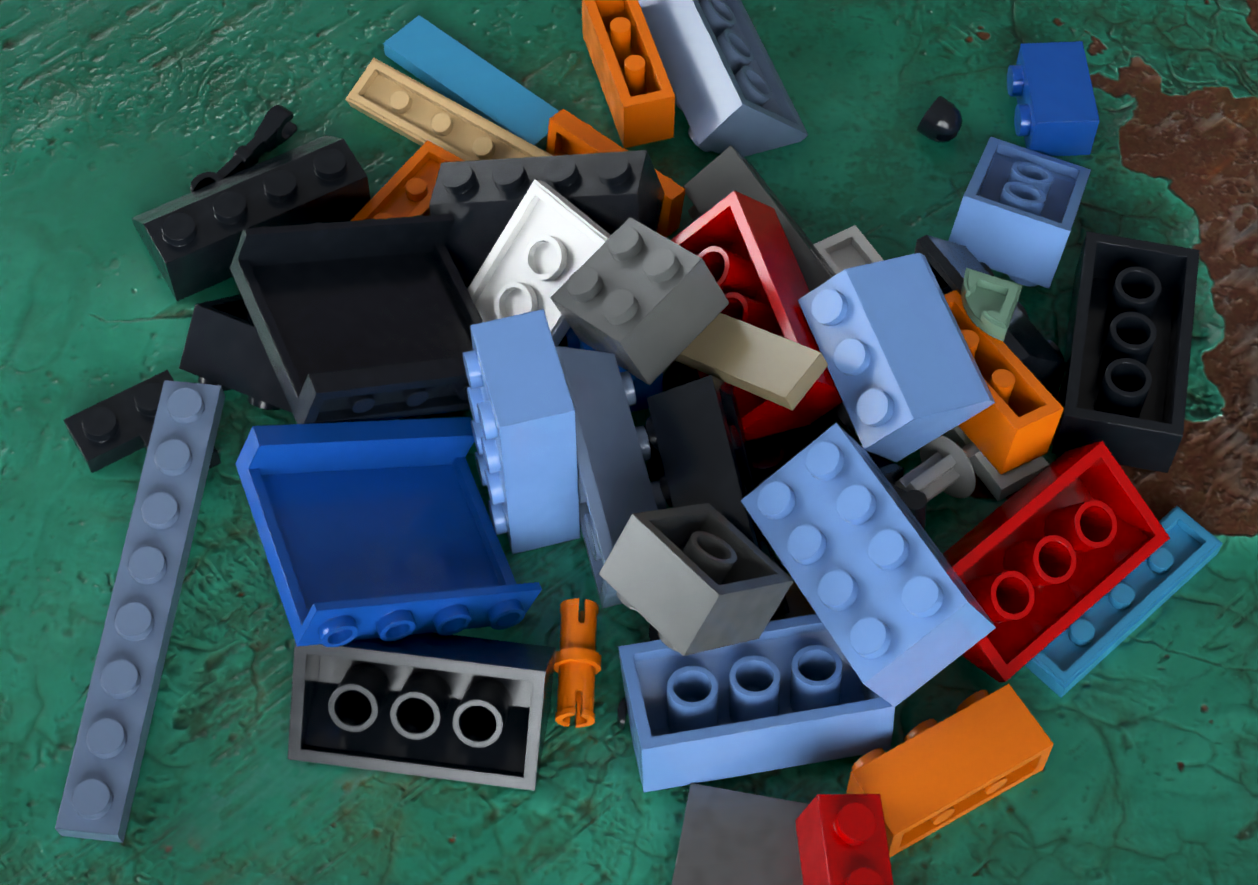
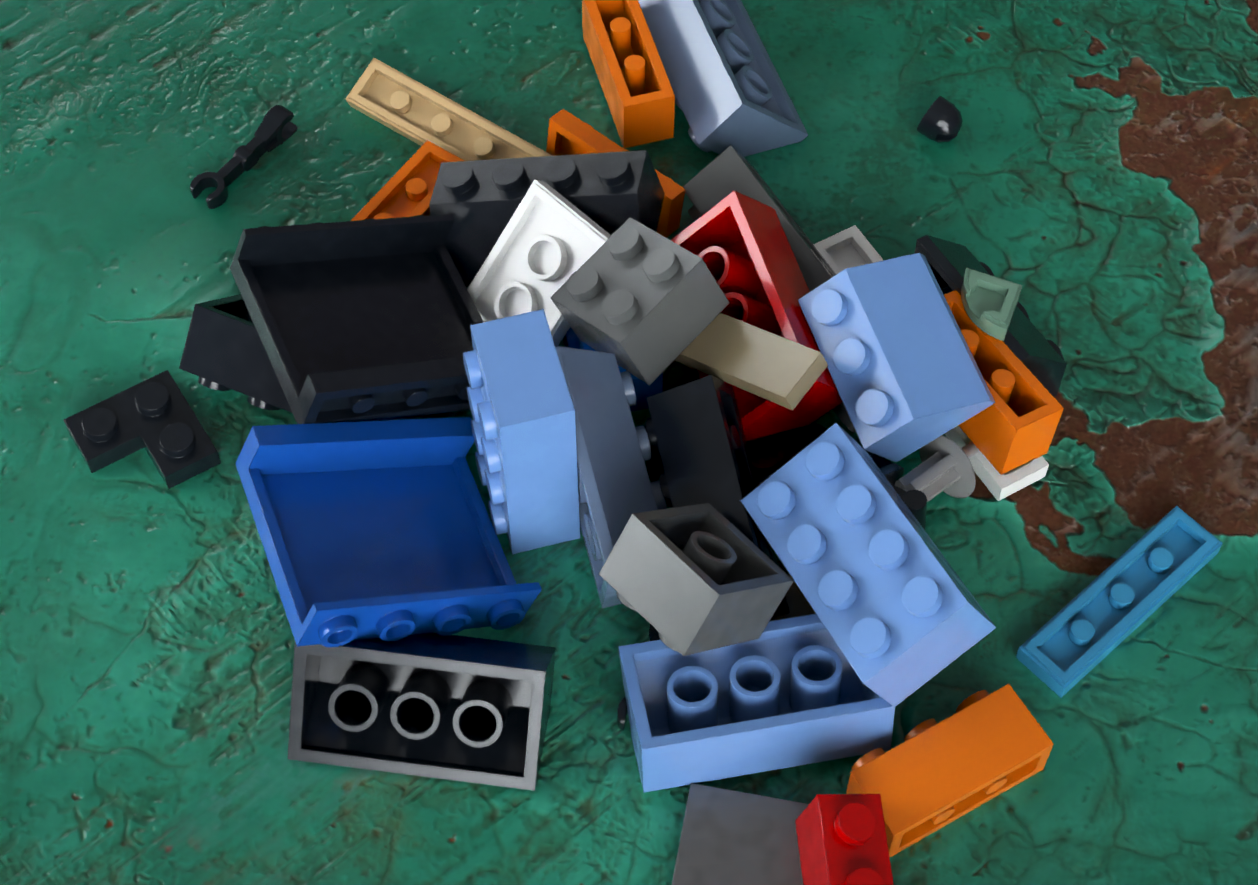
(141, 615): sand blue plate -> none
(200, 231): black slope -> none
(469, 80): dark azure tile -> none
(577, 663): orange pin -> none
(1019, 211): medium blue slope -> none
(1052, 554): red slope -> none
(1054, 98): blue brick -> none
(1128, 350): black brick -> none

